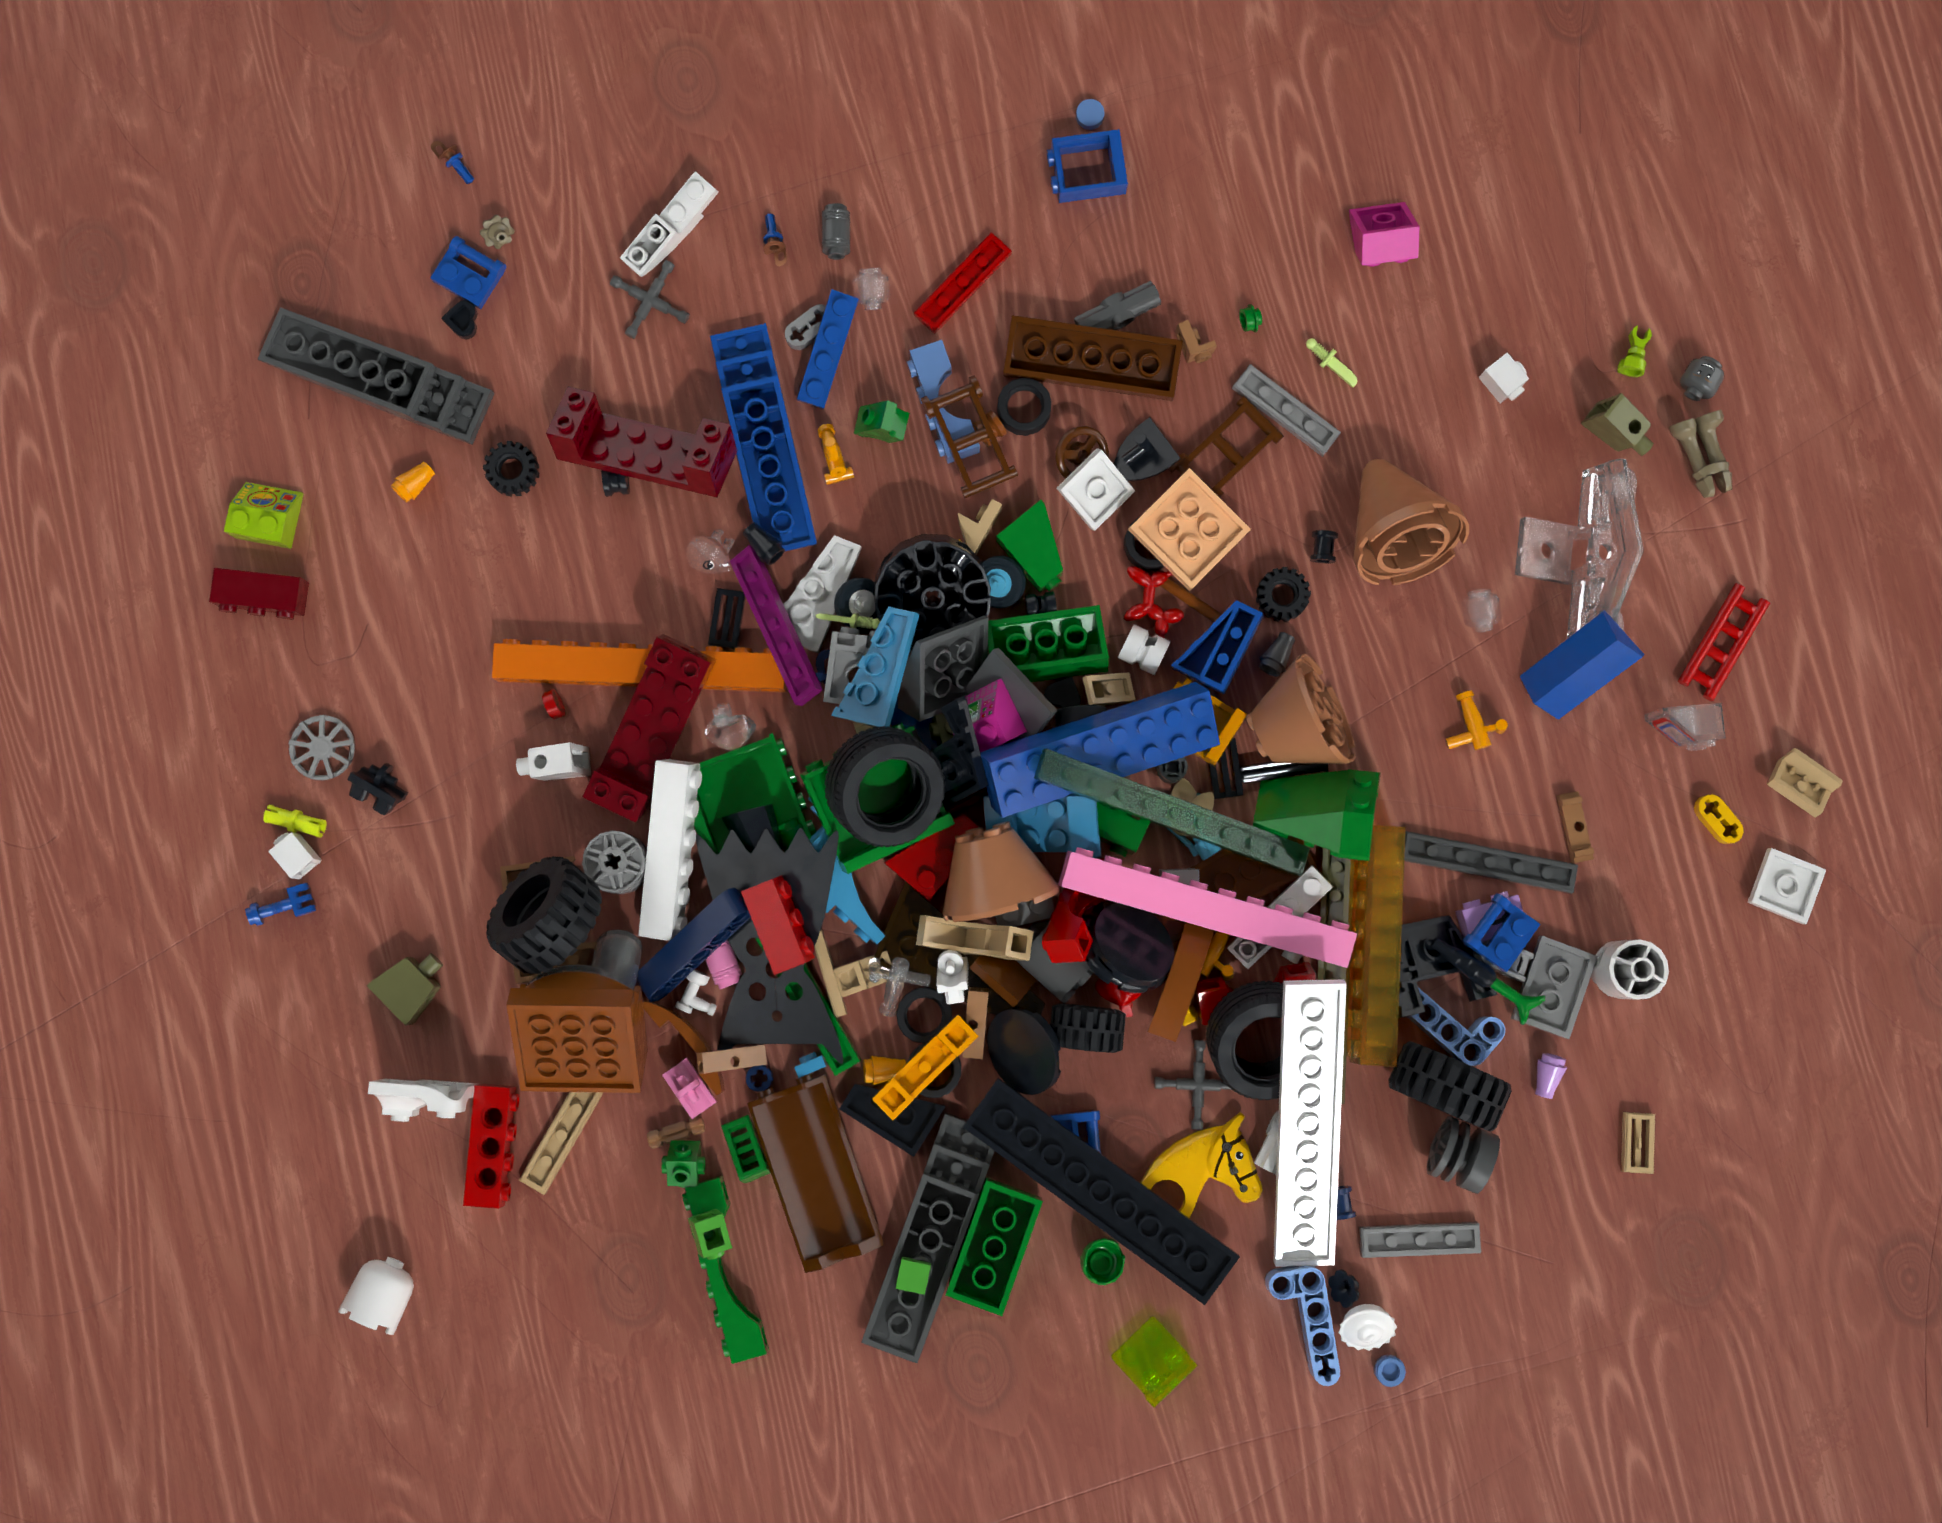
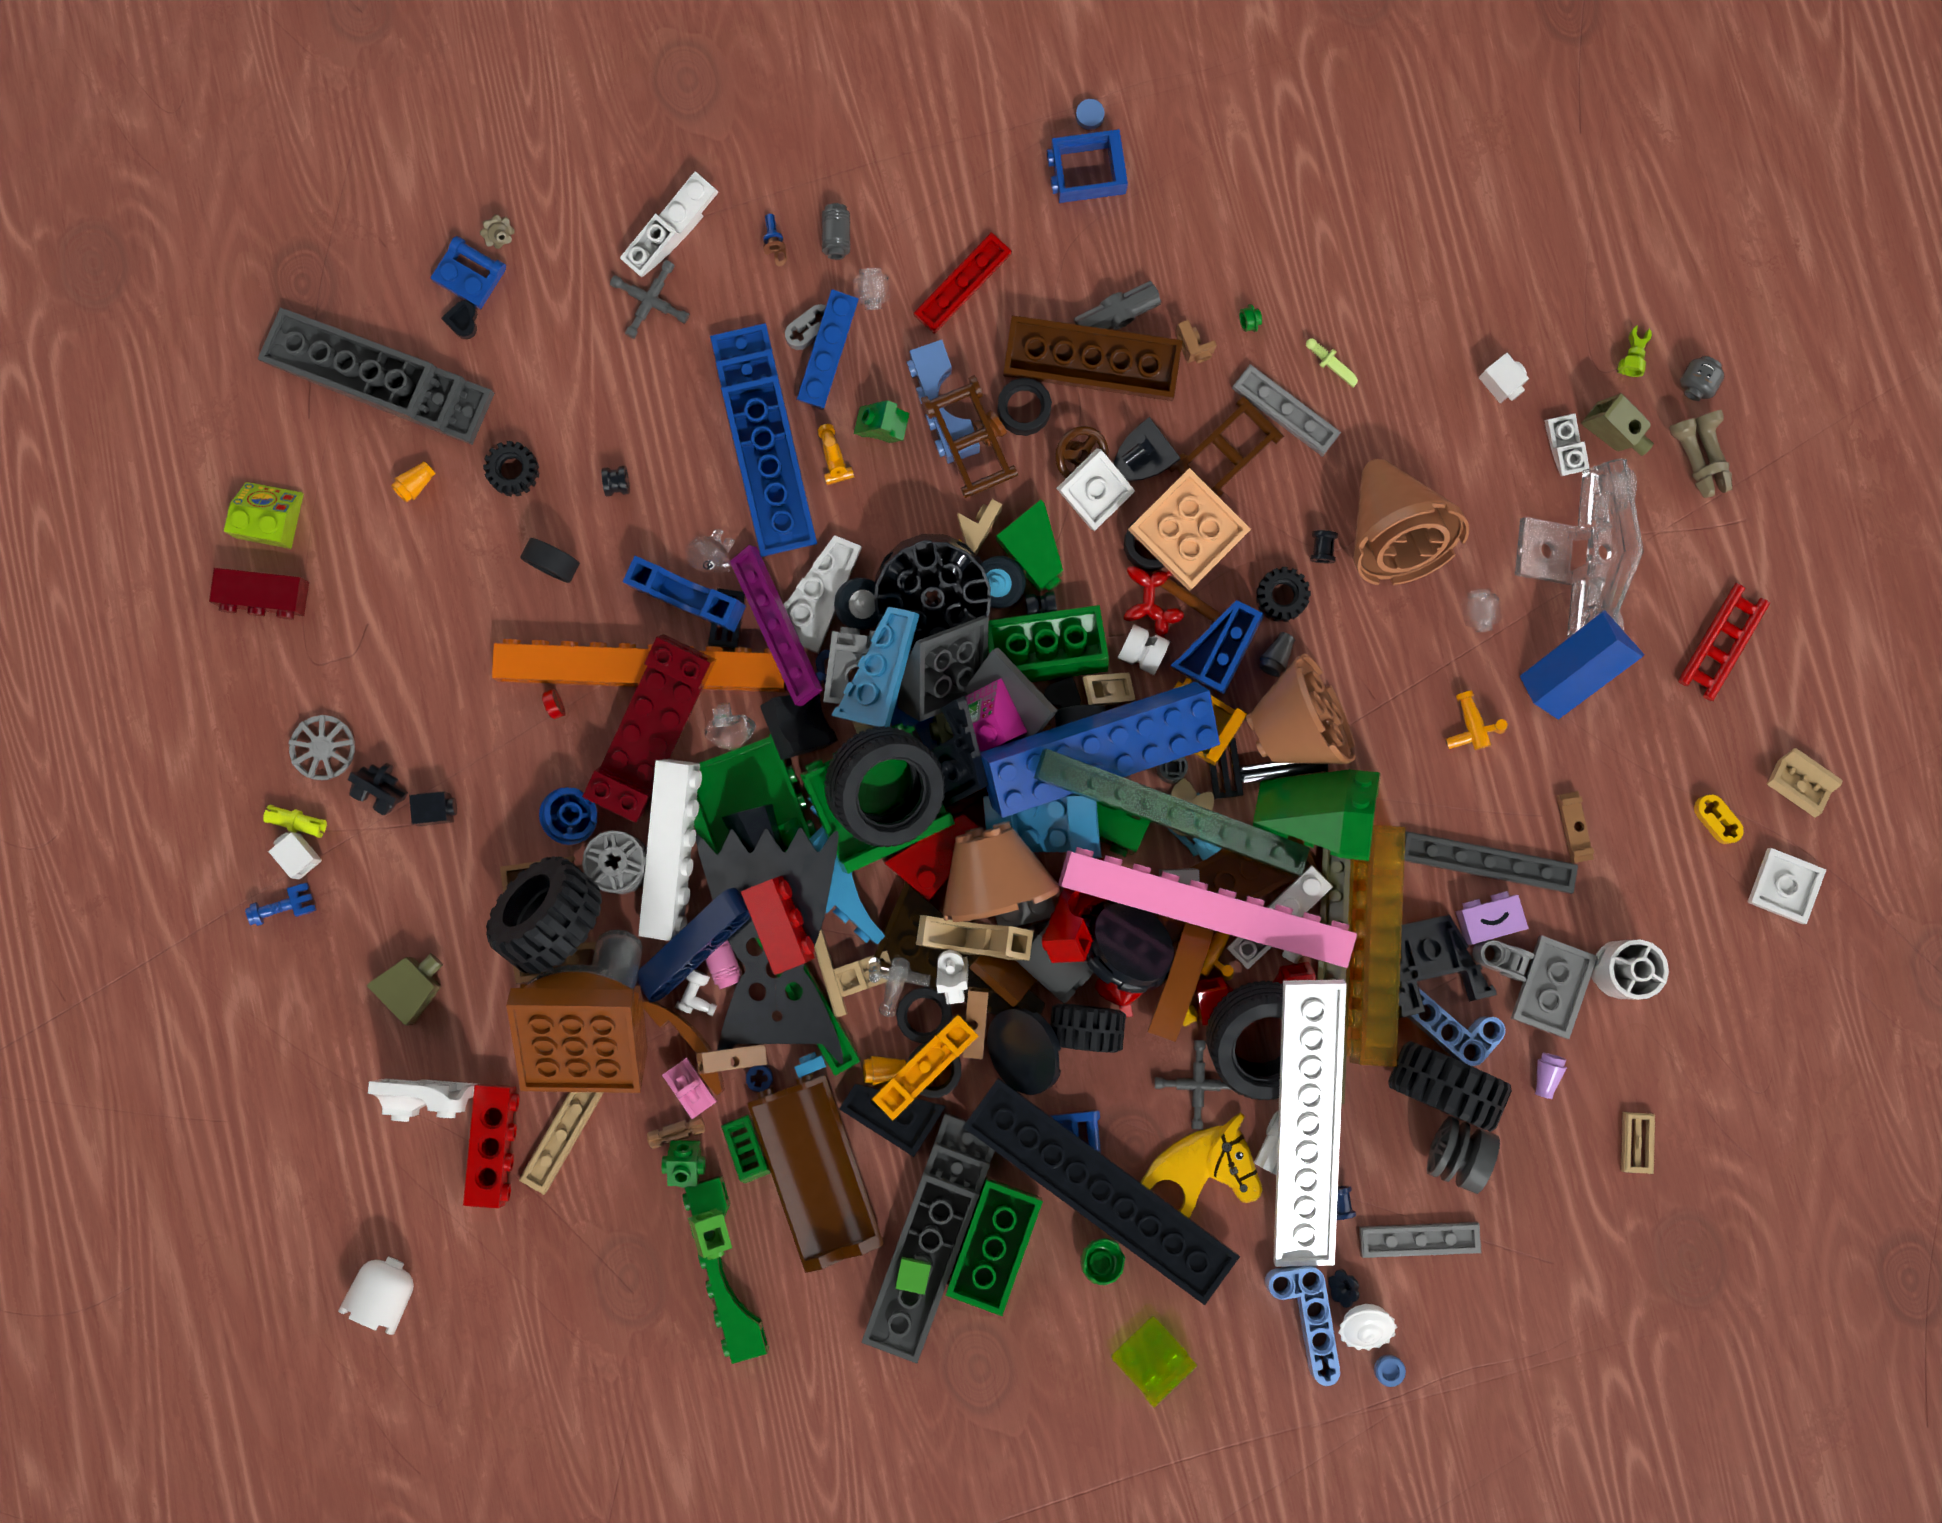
(432, 808): none -> black brick
(453, 160): piece -> none
(550, 560): none -> black tyre
(555, 762): white torso -> none
(568, 816): none -> blue cone
(639, 449): dark red plate -> none
(684, 594): none -> blue arch
(764, 544): black cone -> none
(797, 728): none -> black brick
(854, 621): yellowish green piece -> none
(1384, 234): dark pink slope -> none
(1485, 976): black piece -> none
(1508, 939): blue plate -> none
(1566, 445): none -> white slope
(1690, 725): clear slope -> none

